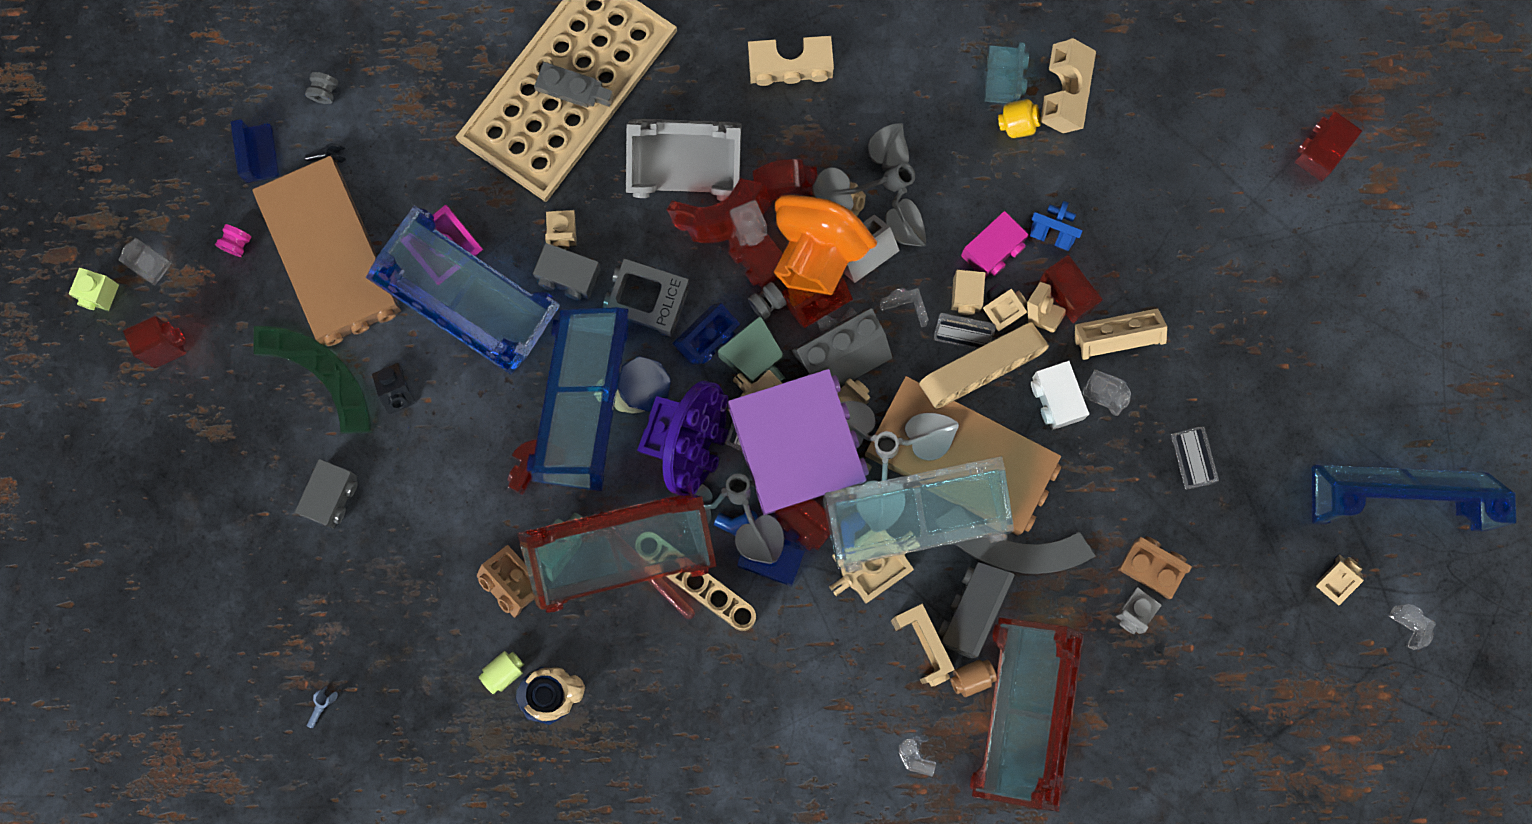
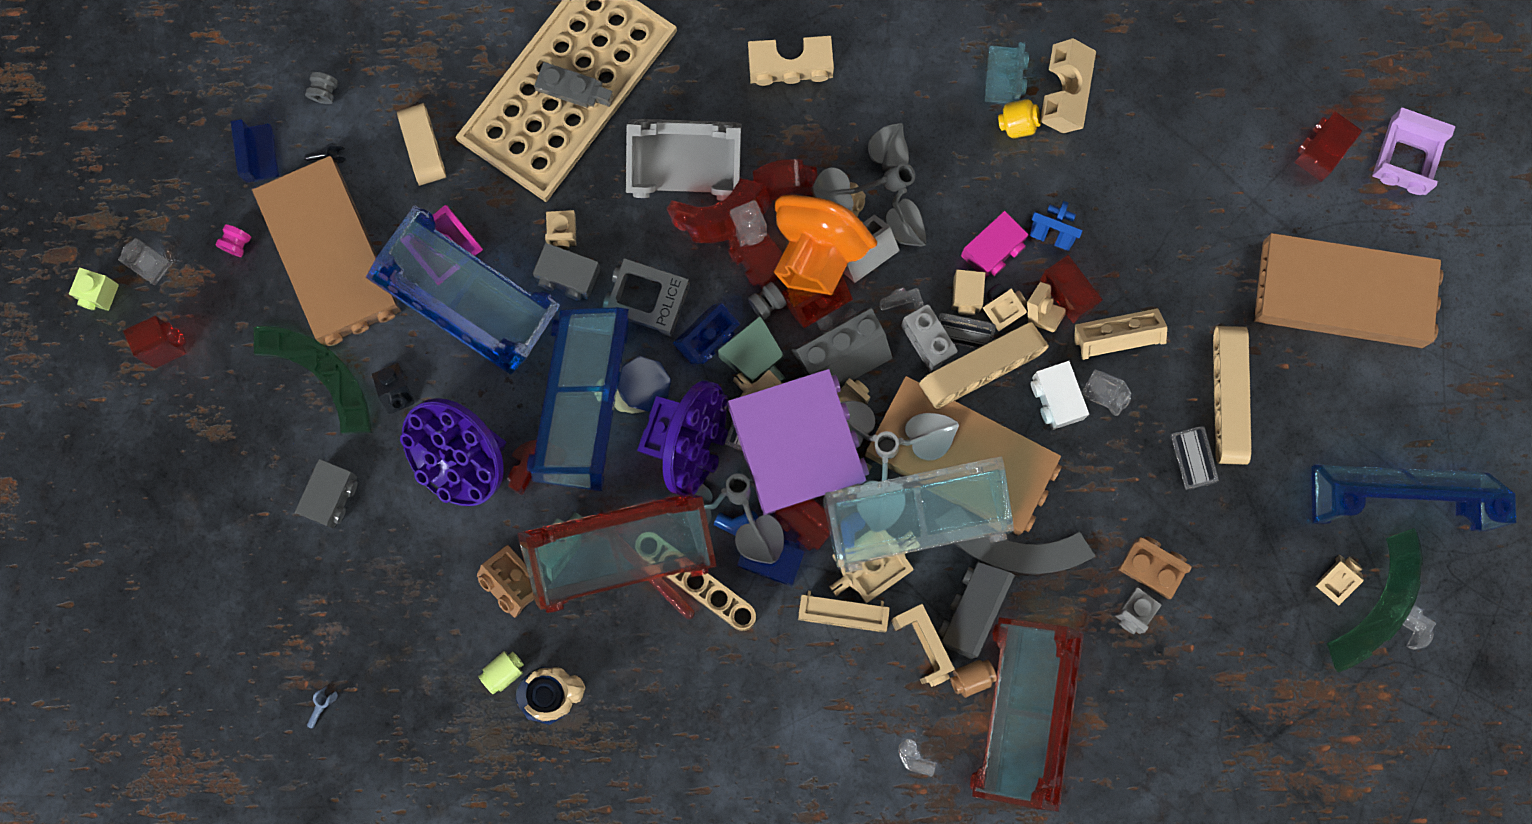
(421, 144): none -> tan beam
(453, 452): none -> dark purple bracket
(843, 613): none -> tan container
(928, 337): none -> light grey bracket
(1232, 395): none -> tan beam
(1348, 291): none -> medium nougat brick
(1392, 607): none -> clear green tile
(1417, 132): none -> lavender window

